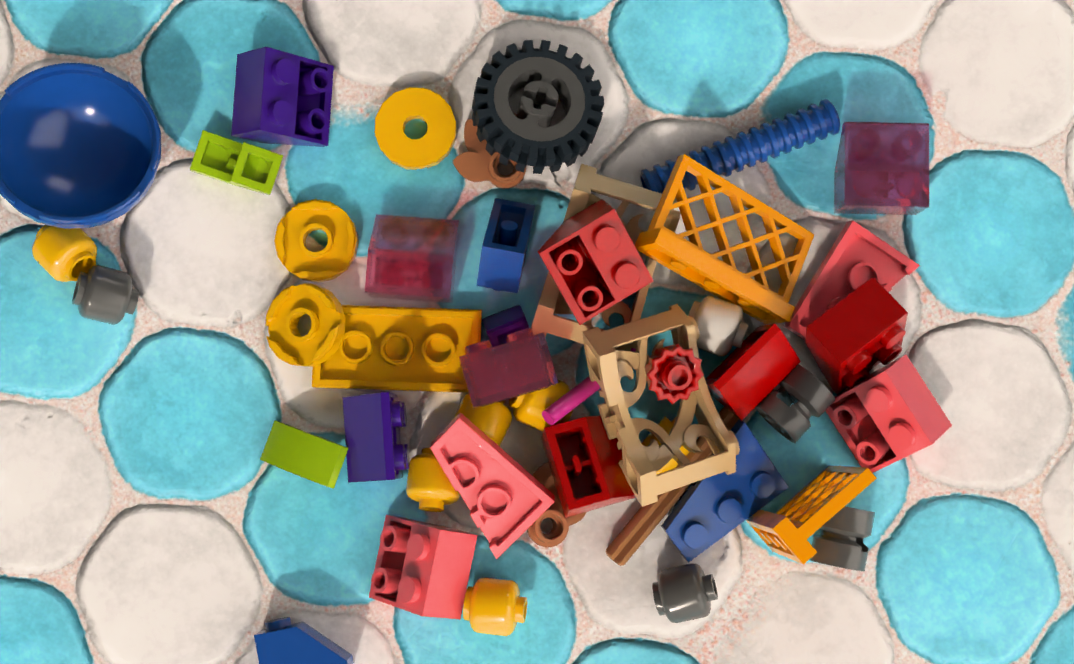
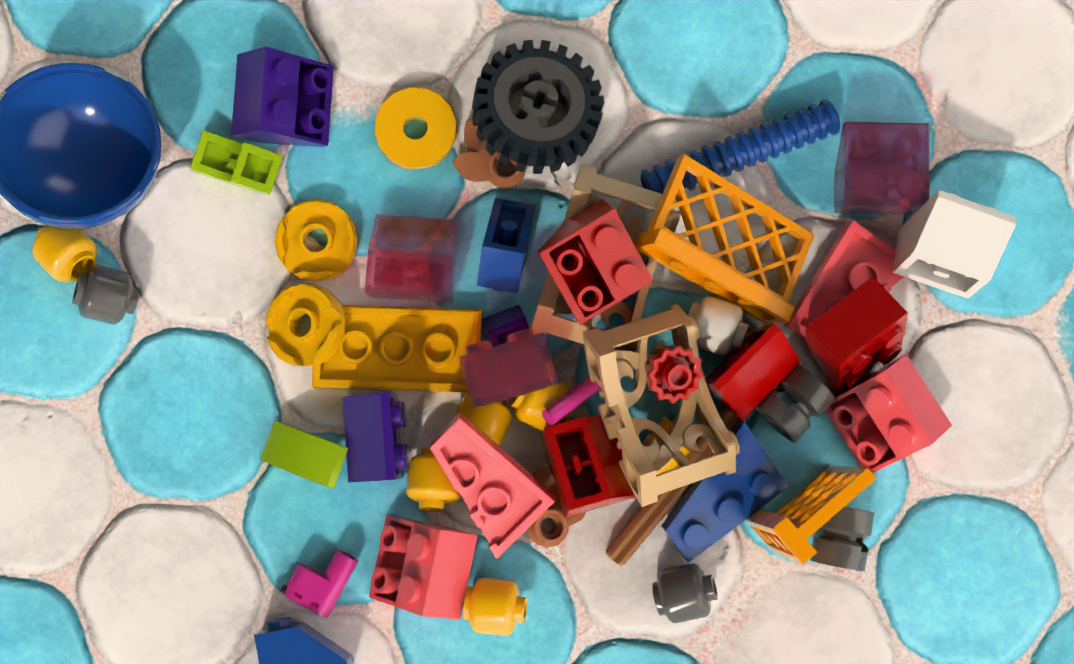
(320, 590): none -> dark pink piece
(952, 244): none -> white slope

